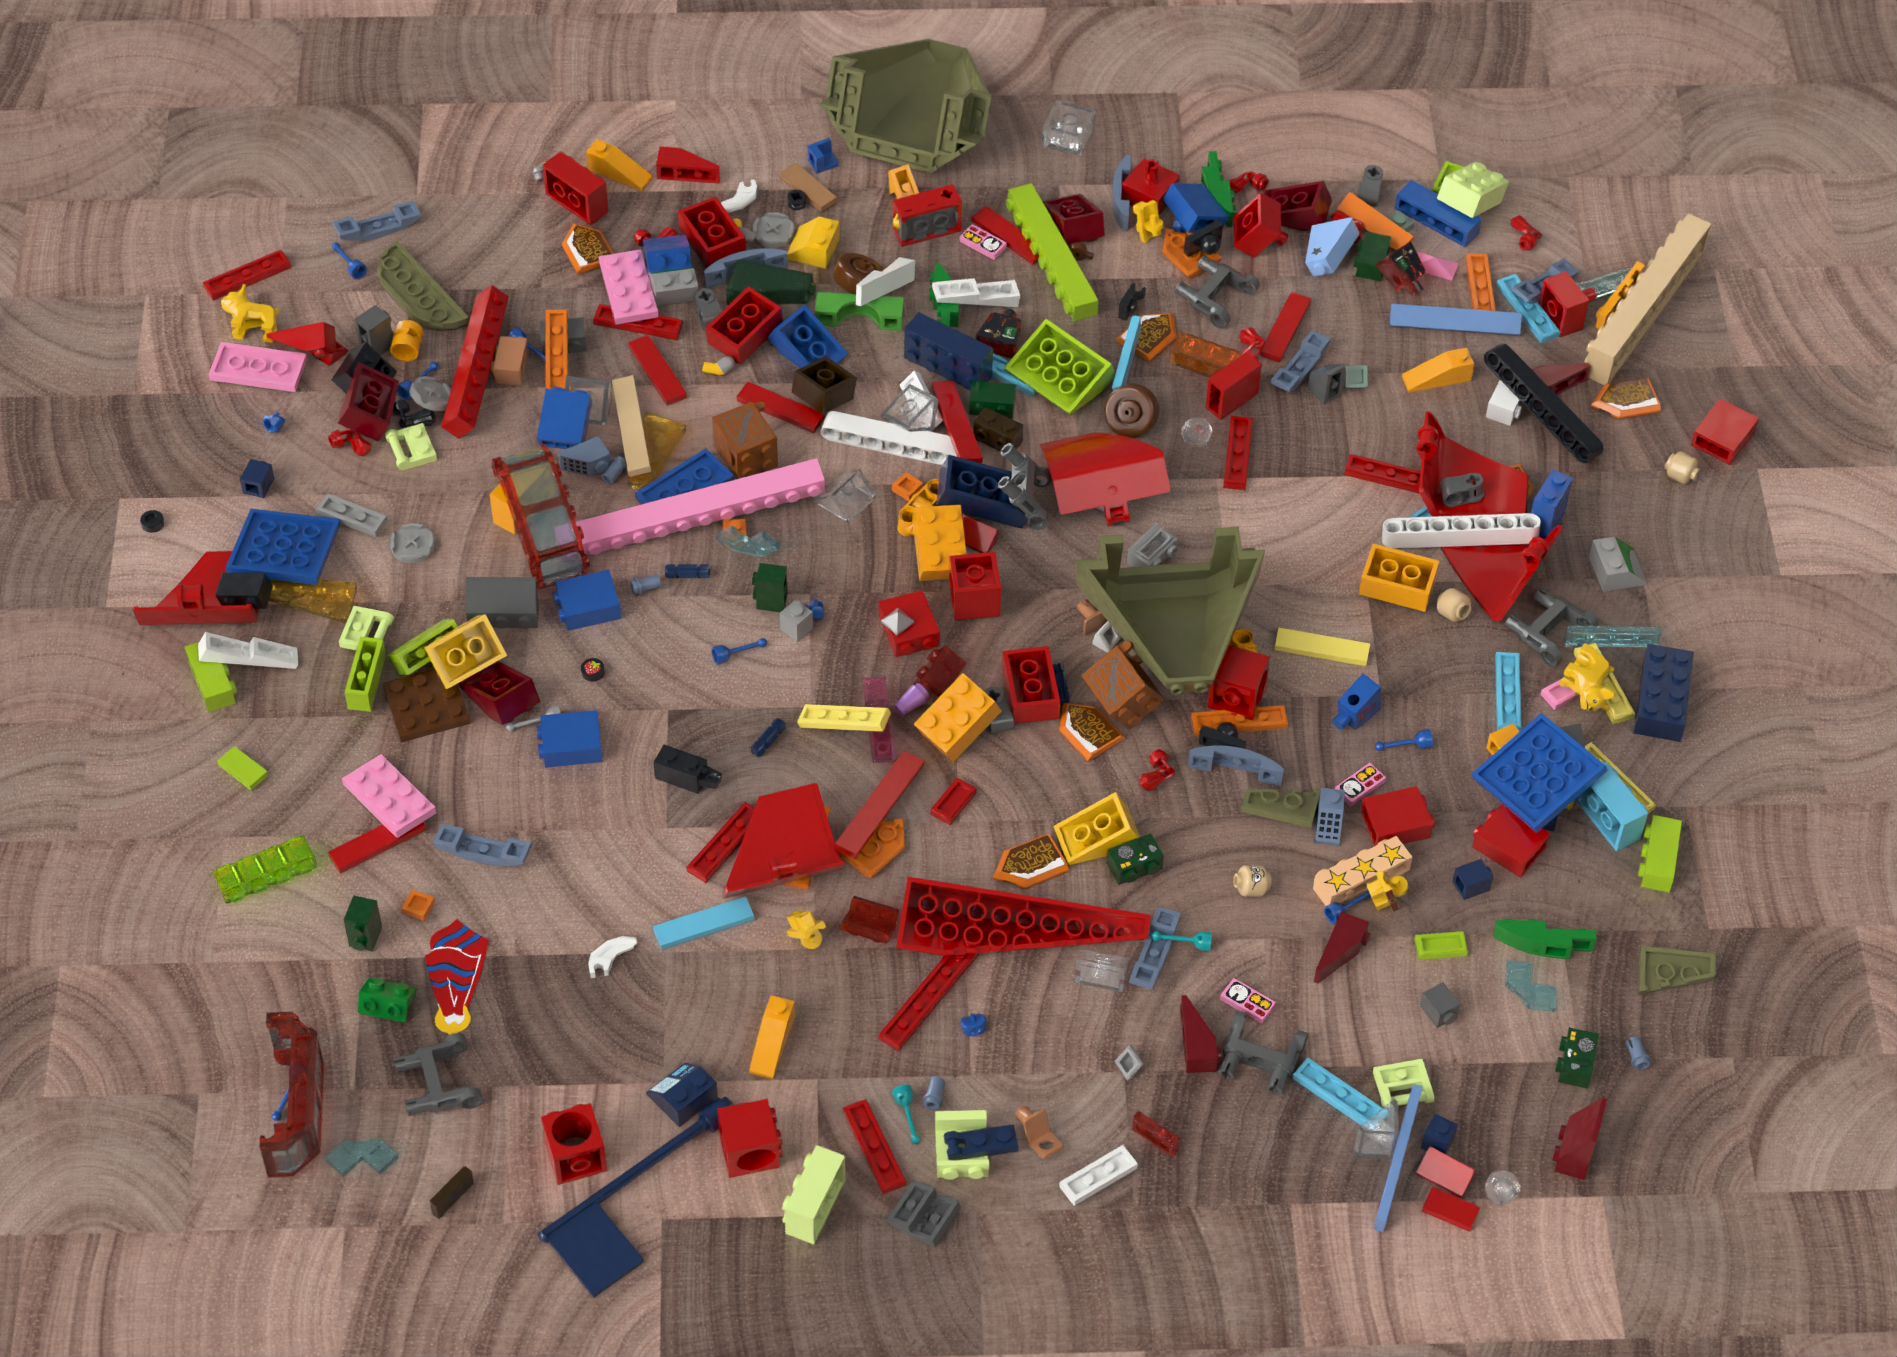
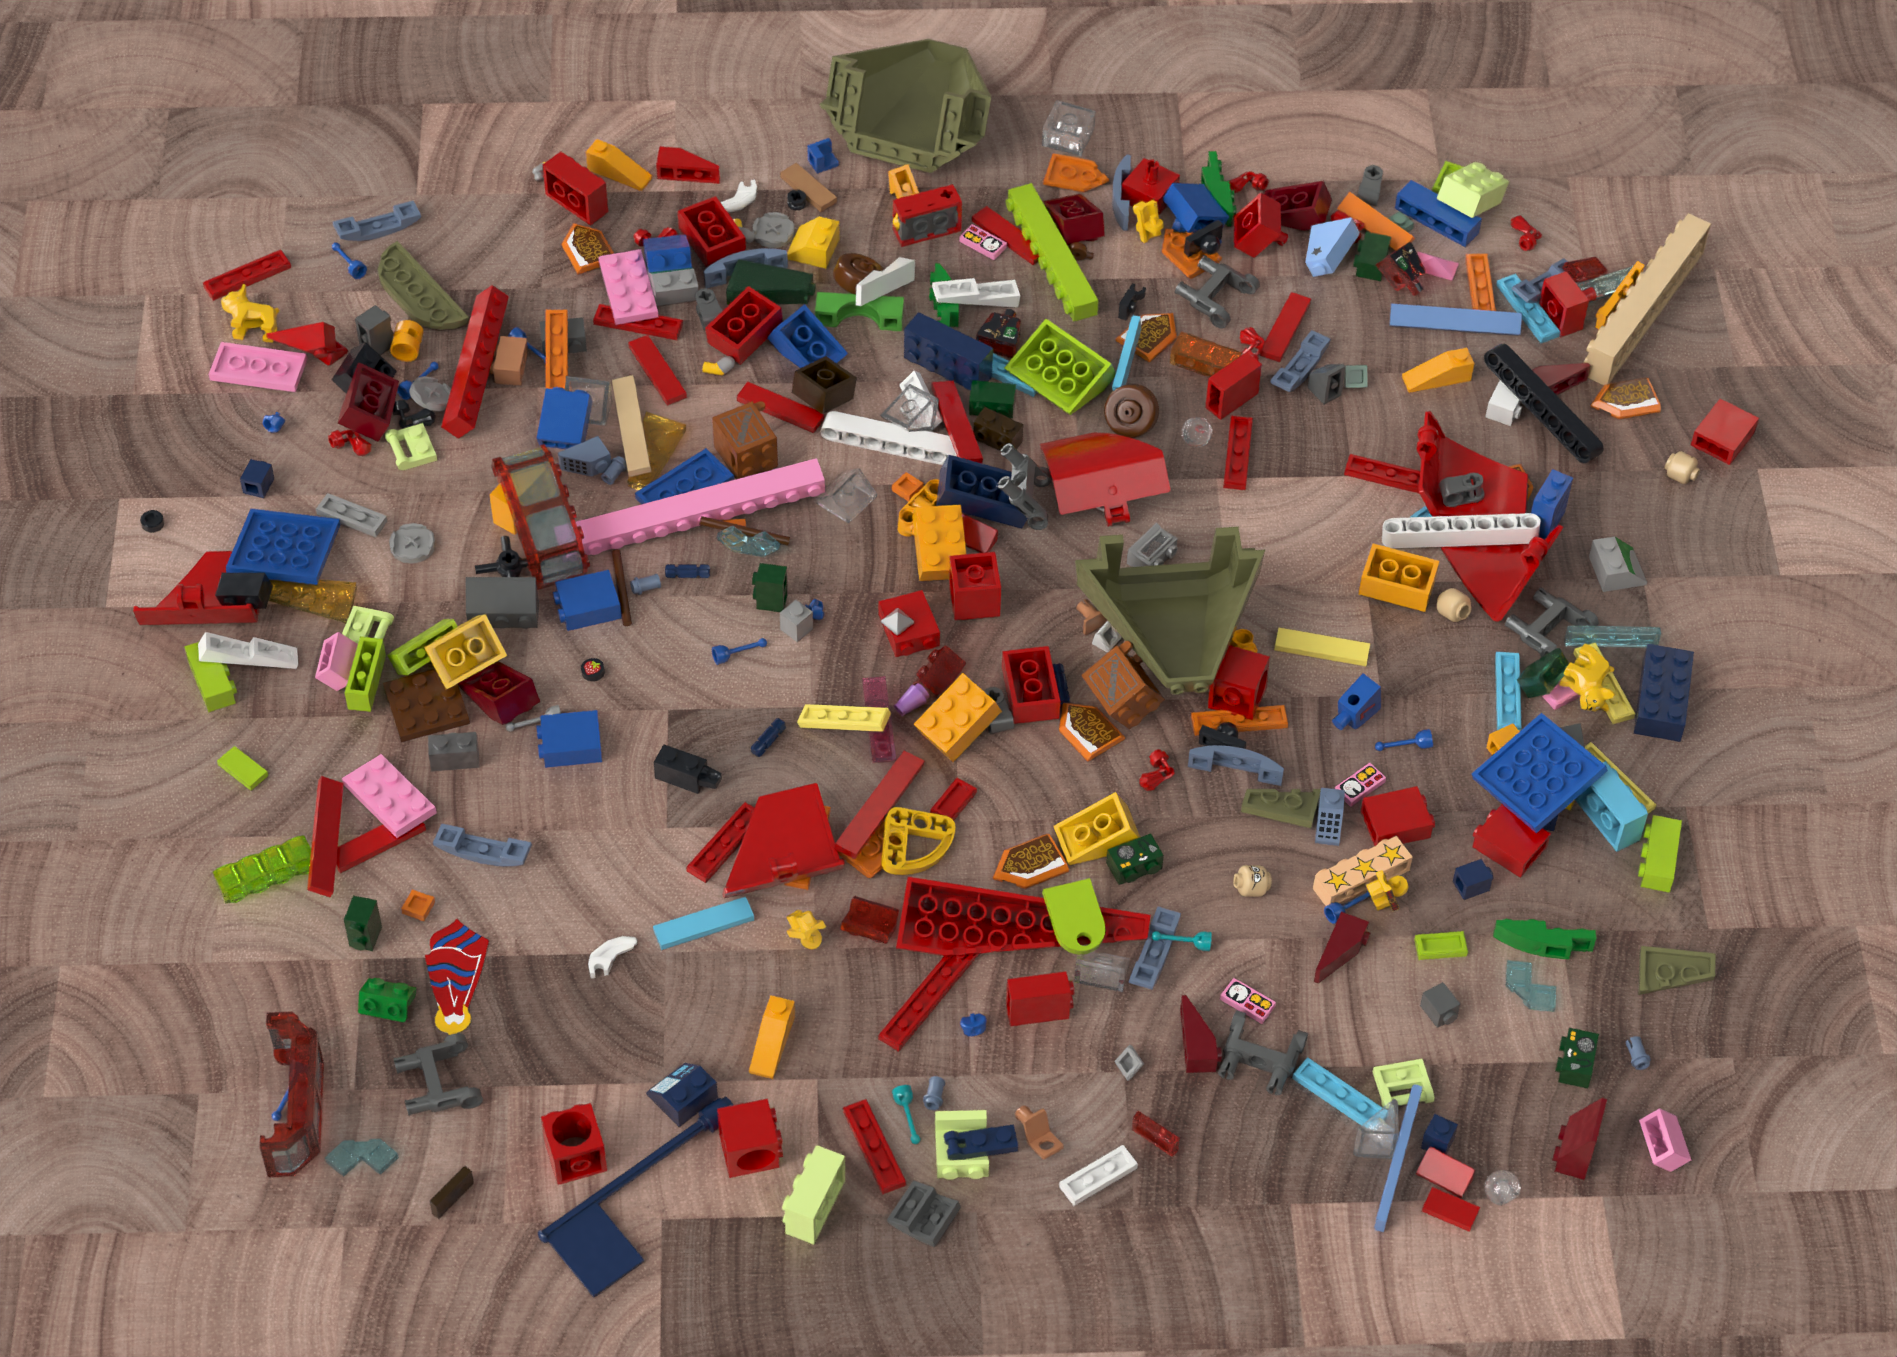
(325, 837): none -> red tile
(336, 661): none -> bright pink brick
(453, 751): none -> flat silver brick
(508, 563): none -> black bar
(621, 587): none -> reddish brown bar
(750, 532): none -> reddish brown bar
(902, 830): none -> yellow beam
(1039, 998): none -> red brick
(1073, 173): none -> orange tile
(1075, 914): none -> lime tile
(1543, 674): none -> clear green slope
(1585, 269): none -> clear red tile
(1665, 1140): none -> bright pink brick

